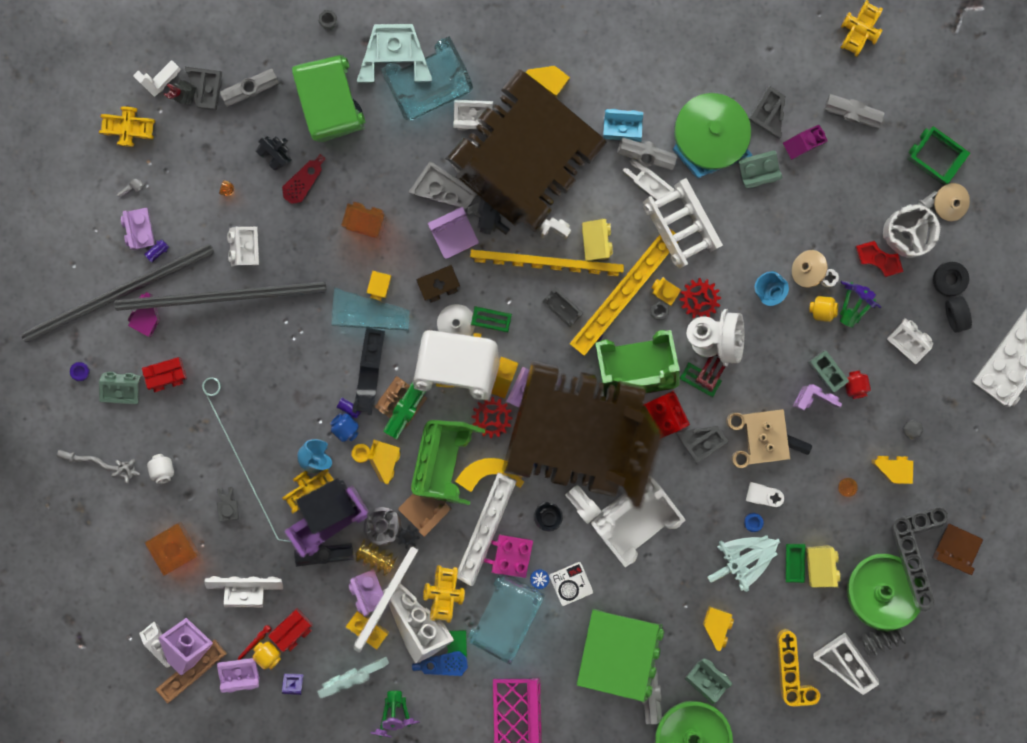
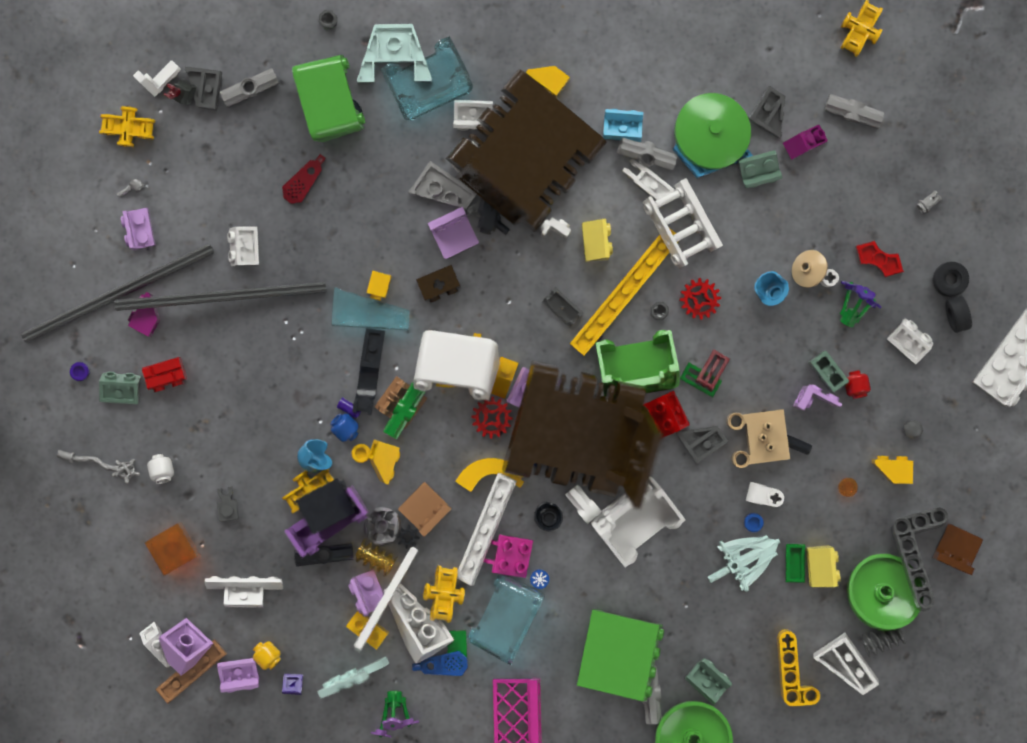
(157, 250): dark purple pin -> none
(217, 392): light aqua piece -> none
(226, 188): clear orange hinge -> none
(260, 636): red piece -> none
(277, 149): black hips -> none
(290, 630): red brick -> none
(364, 220): clear orange brick -> none
(438, 458): bright green windscreen -> none
(454, 312): white dish -> none
(507, 323): green tile -> none
(555, 263): yellow plate -> none
(571, 583): white sticker -> none
(665, 291): yellow bracket -> none
(716, 625): yellow slope -> none
(721, 337): white piece -> none
(824, 308): yellow head -> none
(915, 222): white piece -> none
(944, 139): green window -> none
(945, 202): tan dish -> none

